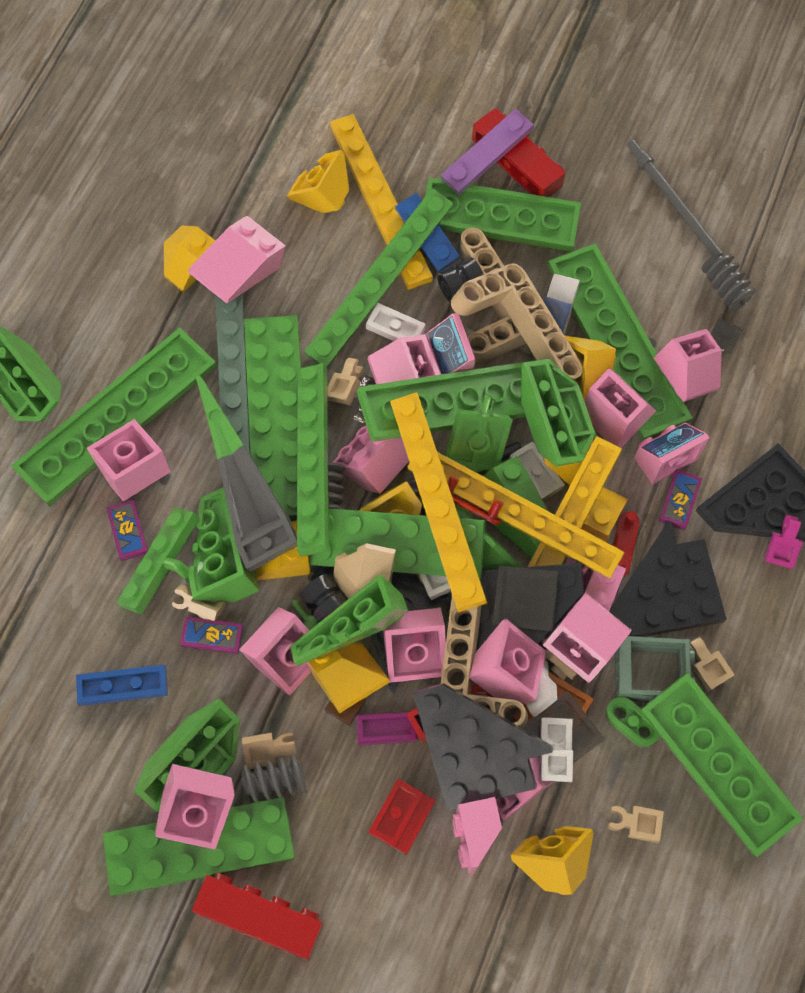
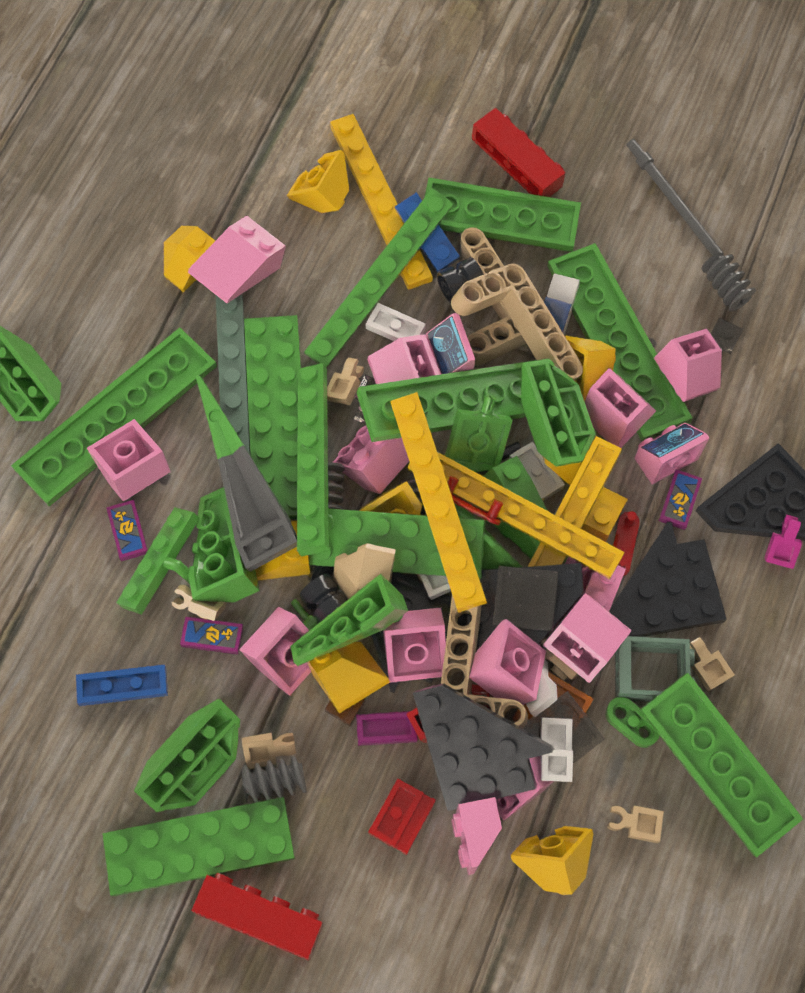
(194, 806): bright pink slope -> none
(487, 152): medium lavender plate -> none

